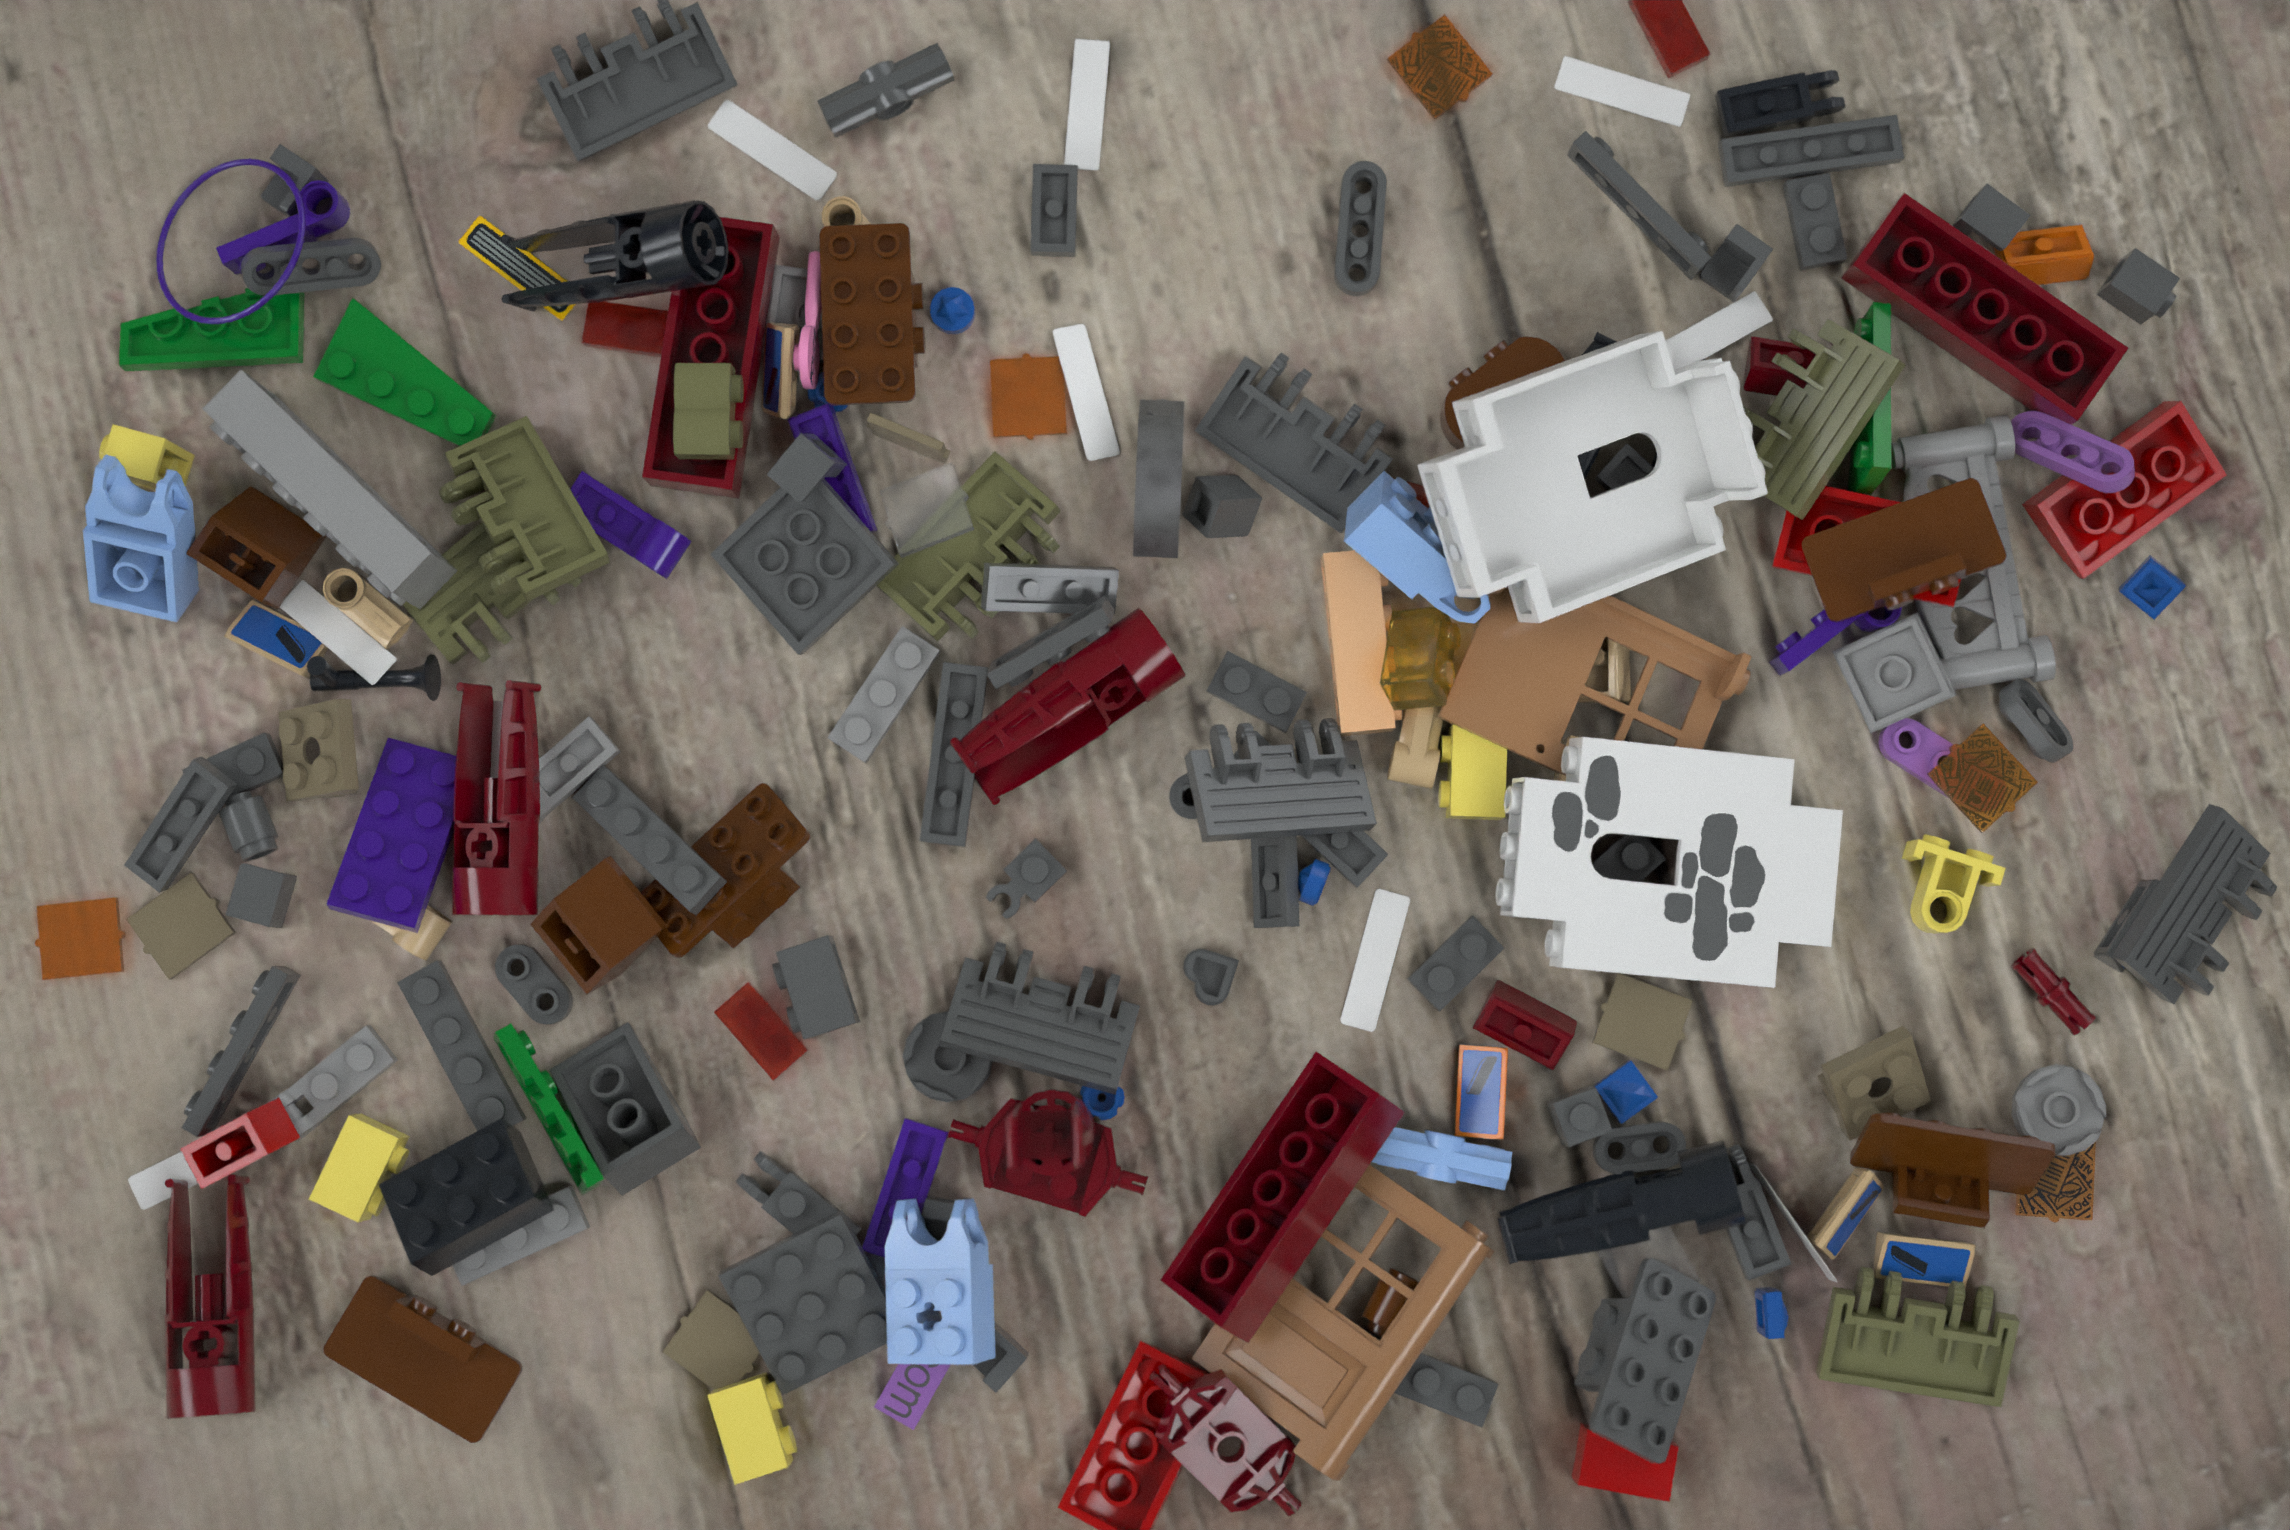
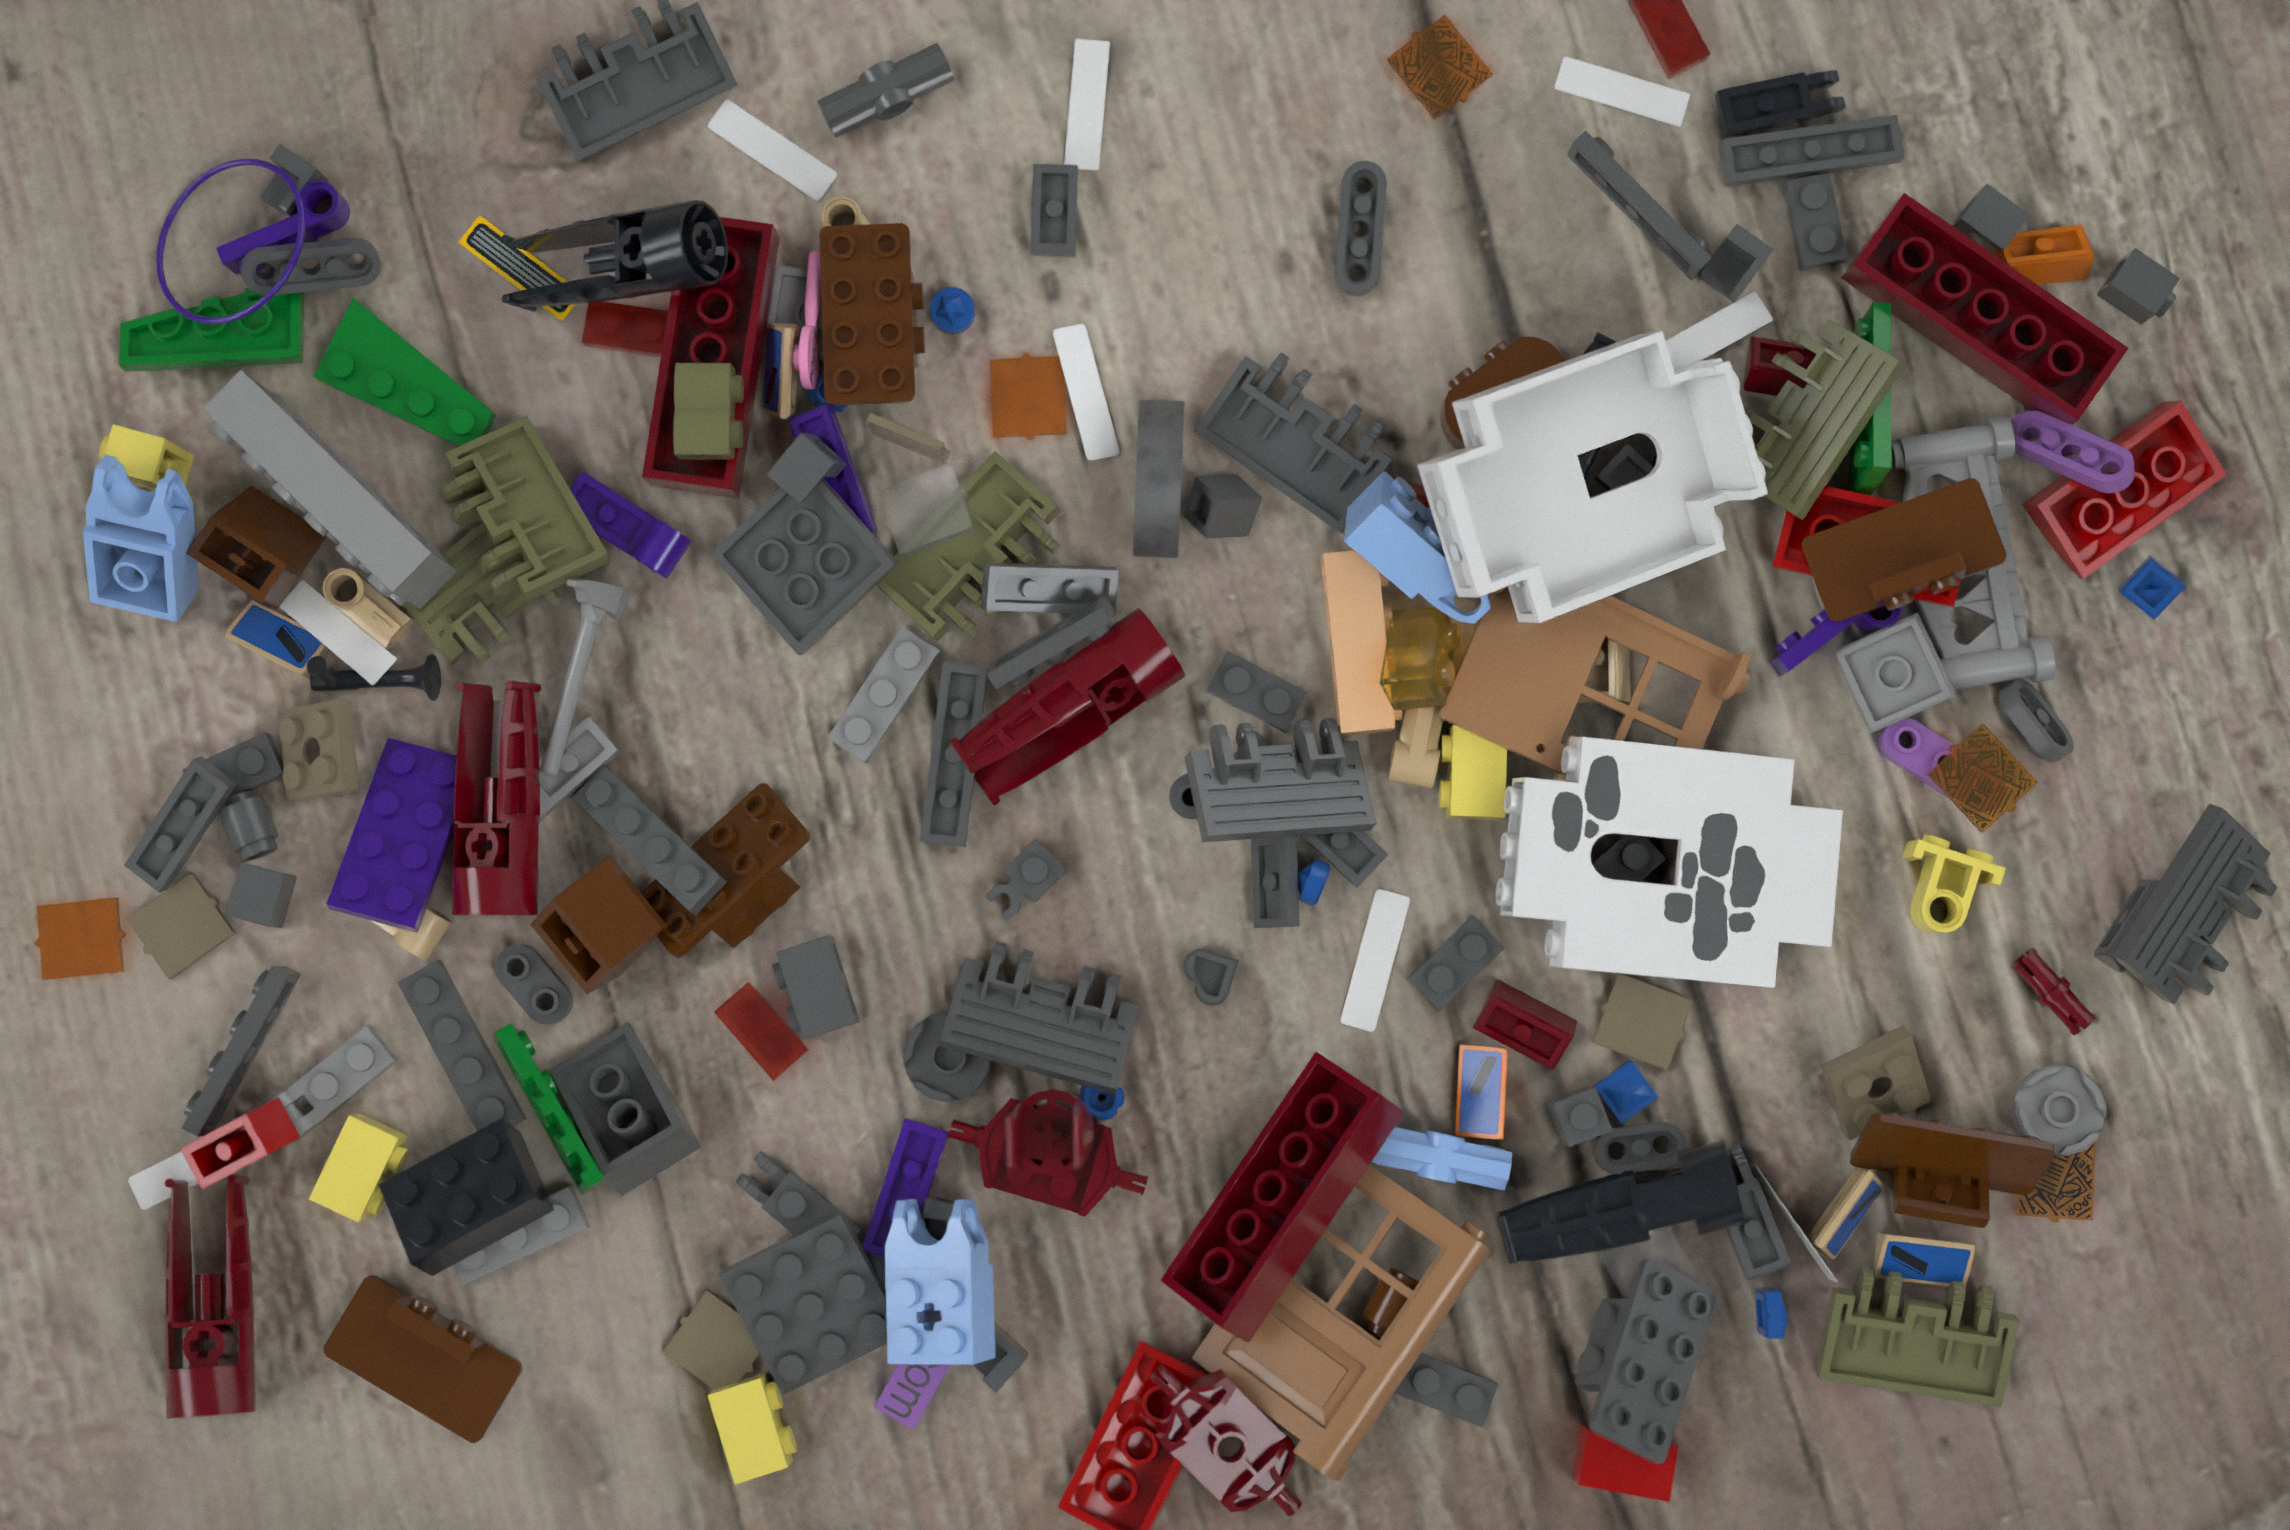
(596, 601): none -> light grey piece

